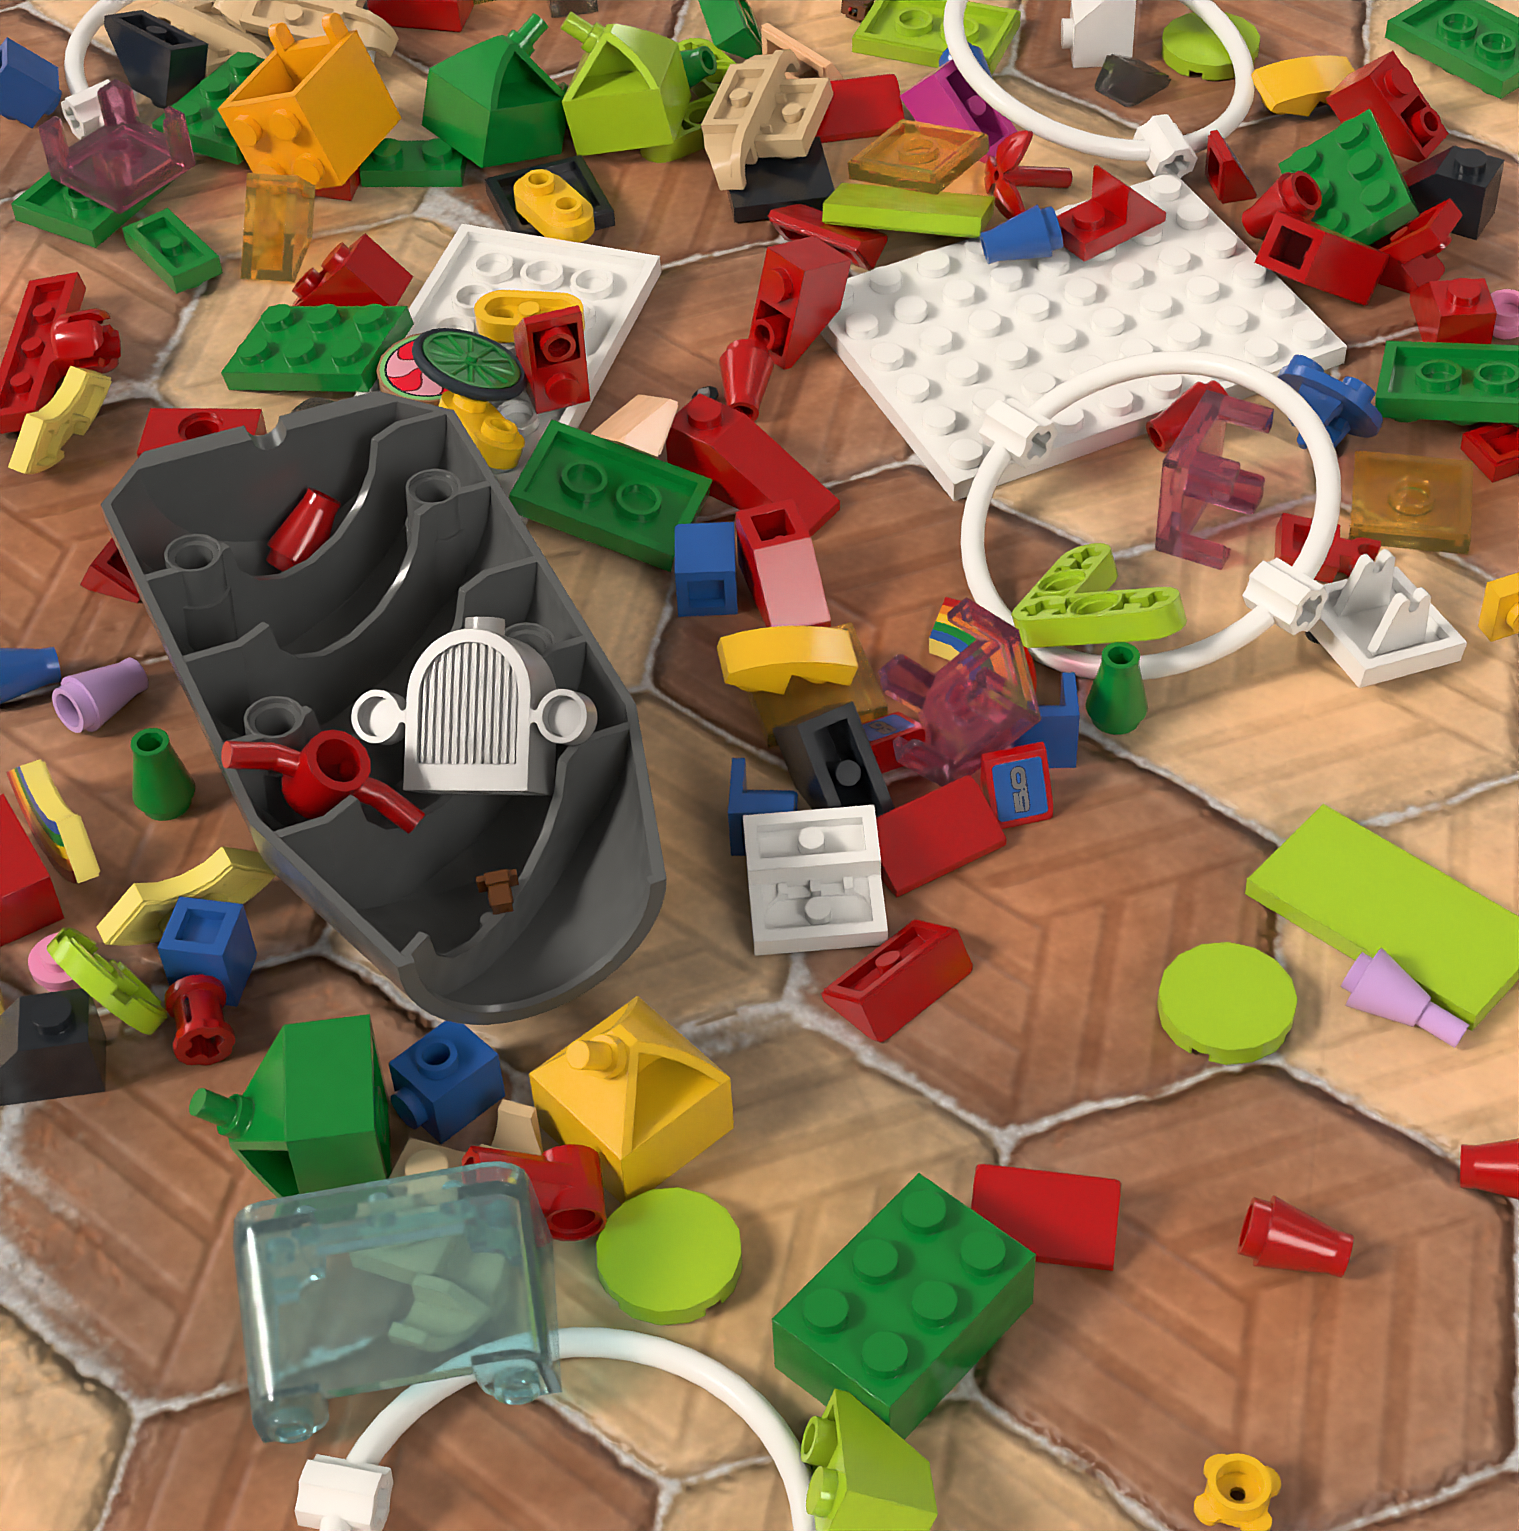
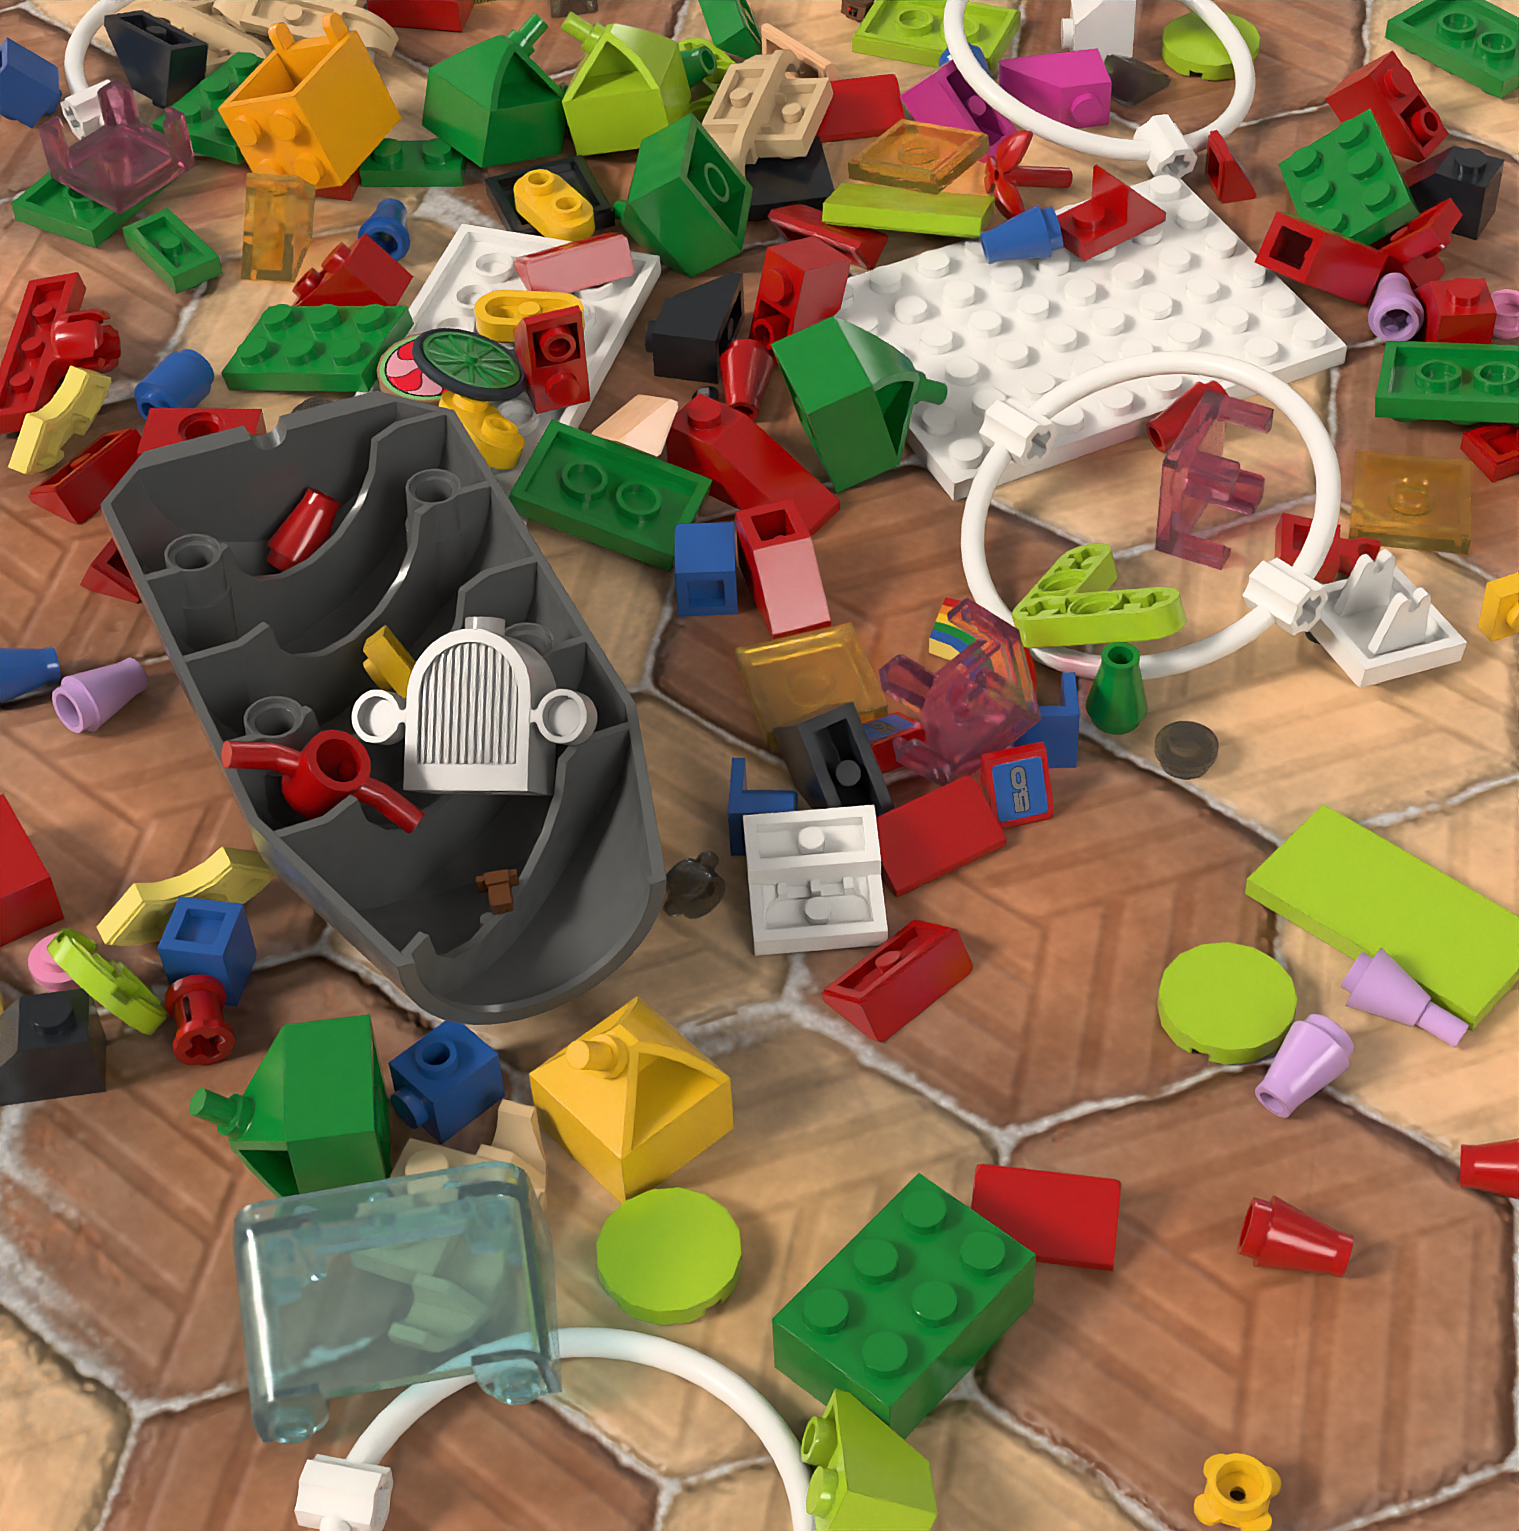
(53, 823): tile -> none
(89, 477): none -> red slope
(160, 779): green cone -> none
(175, 382): none -> blue brick
(388, 228): none -> blue cone
(388, 661): none -> yellow plate
(565, 1183): red piece -> none
(576, 264): none -> slope
(686, 199): none -> green piece
(694, 887): none -> clear smoke plate
(697, 329): none -> black slope
(771, 655): yellow slope -> none
(852, 397): none -> green piece
(1061, 86): none -> dark pink slope
(1186, 749): none -> clear smoke plate
(1289, 193): red cone -> none
(1300, 82): yellow slope -> none
(1306, 1062): none -> lavender cone
(1340, 405): blue plate -> none
(1395, 309): none -> lavender cone

